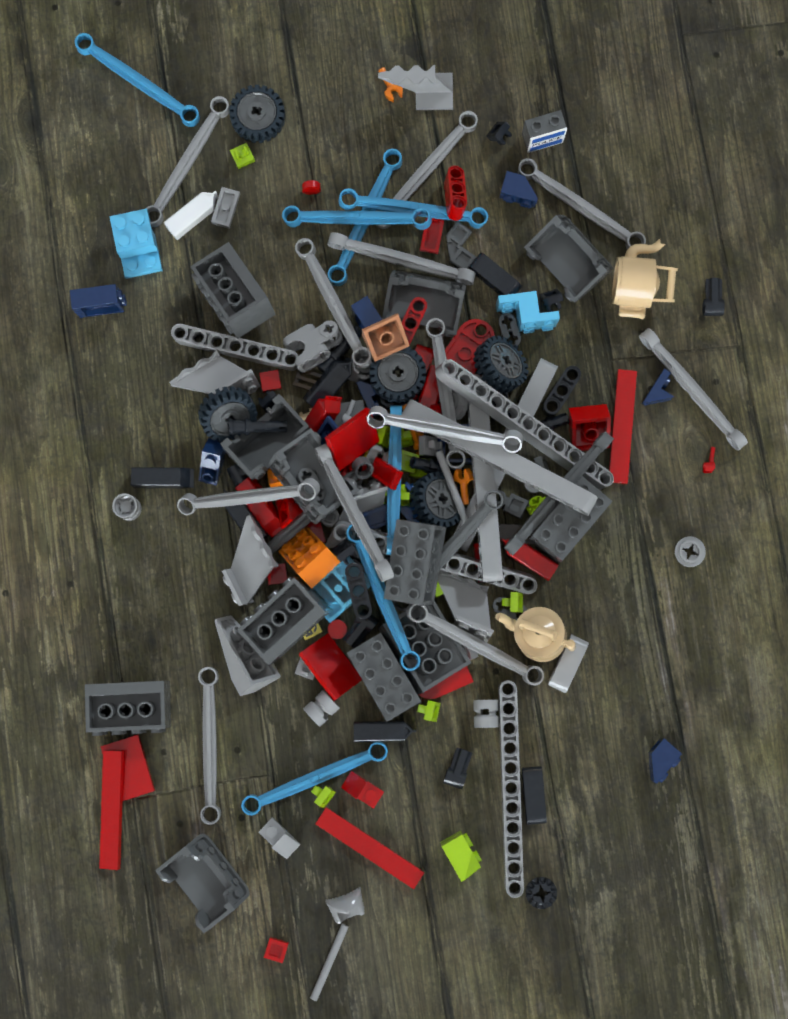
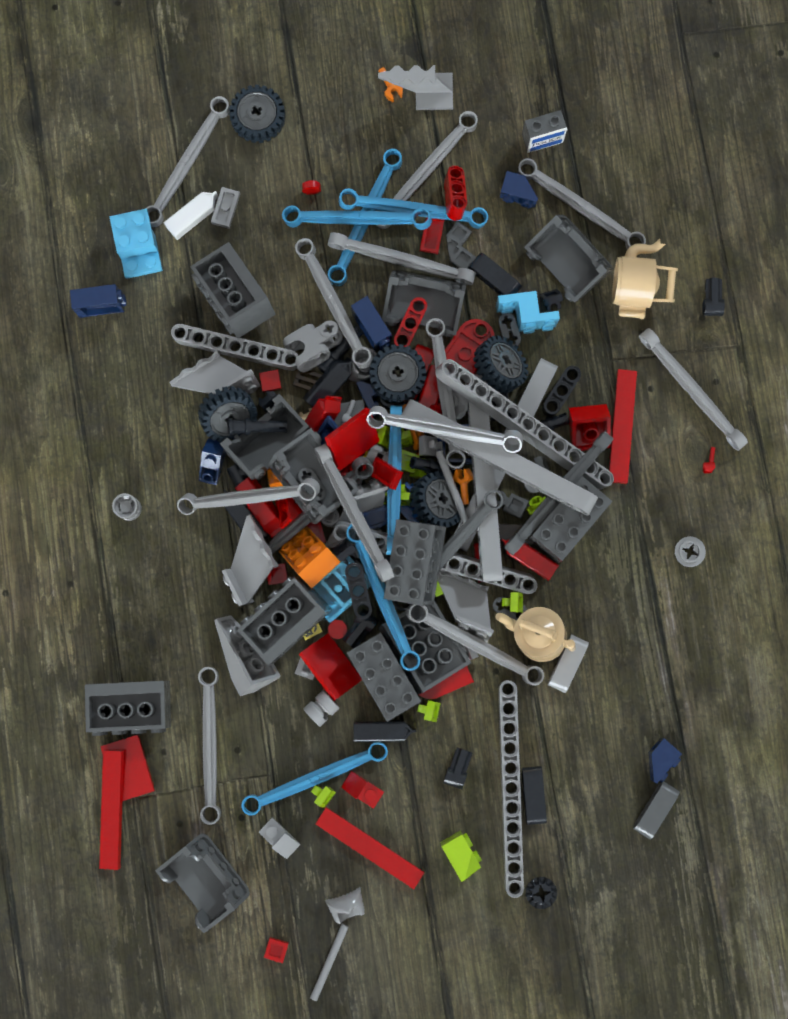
(137, 79): dark azure piece -> none
(162, 477): black piece -> none
(242, 155): lime tile -> none
(385, 337): nougat slope -> none
(486, 720): light grey wheel -> none
(498, 131): black tile -> none
(656, 810): none -> dark grey beam
(657, 394): dark blue slope -> none

